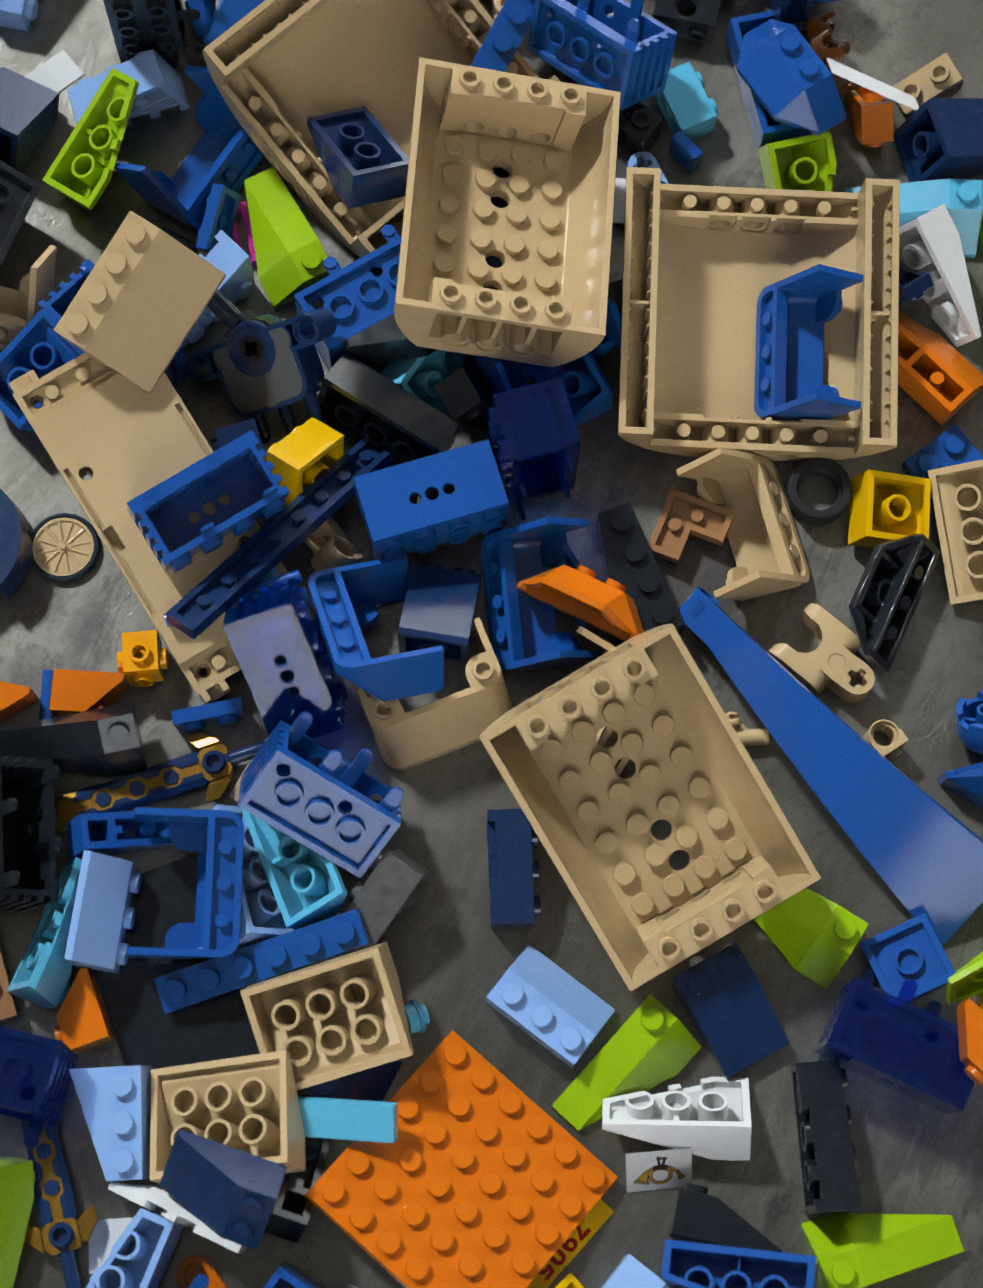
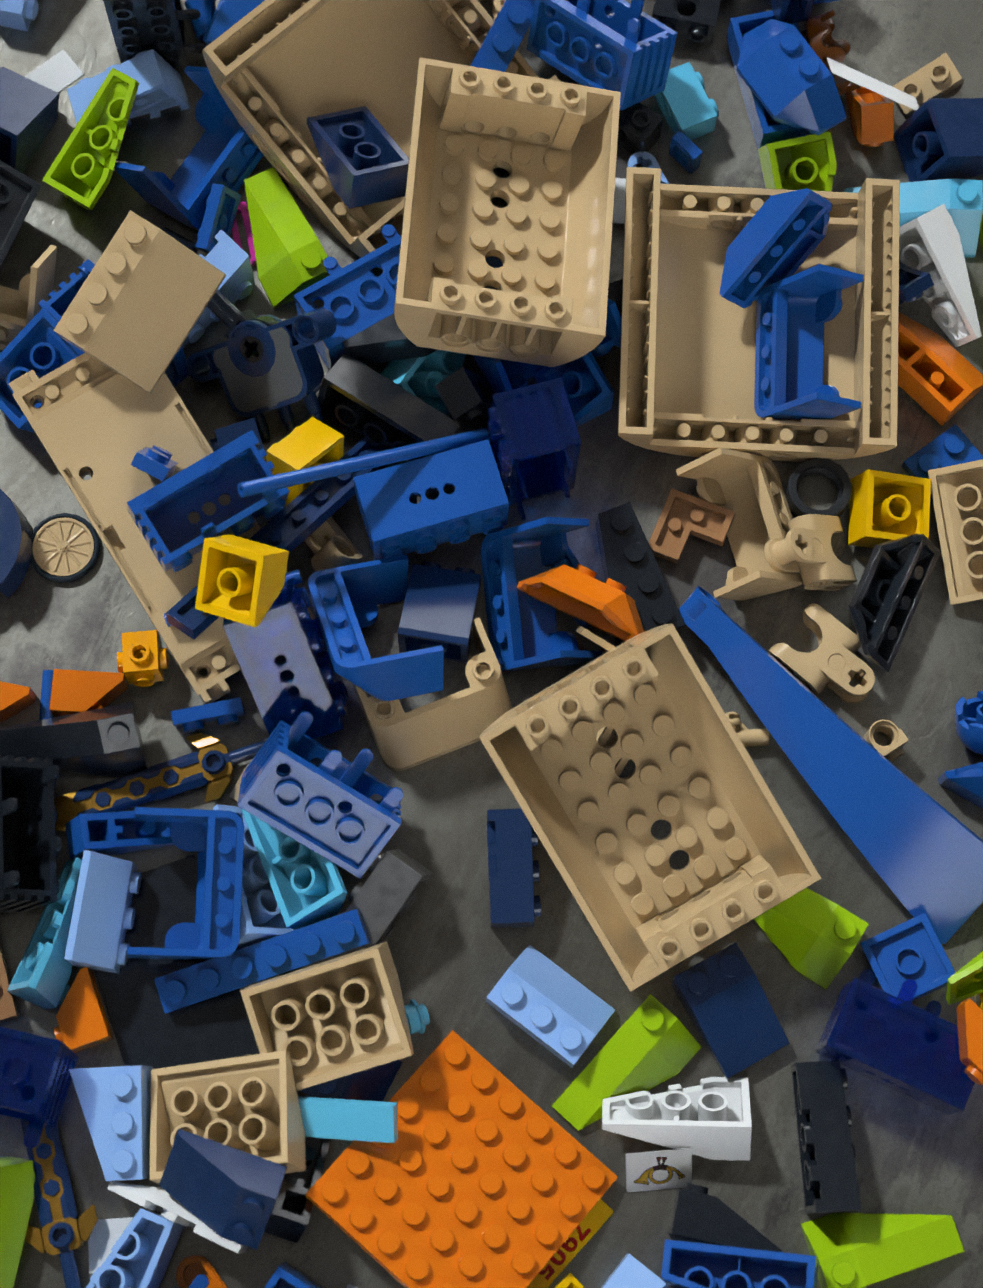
(155, 462): none -> blue plate
(240, 578): none -> yellow slope
(360, 463): none -> blue piece
(774, 244): none -> blue wedge
(810, 552): none -> tan piece

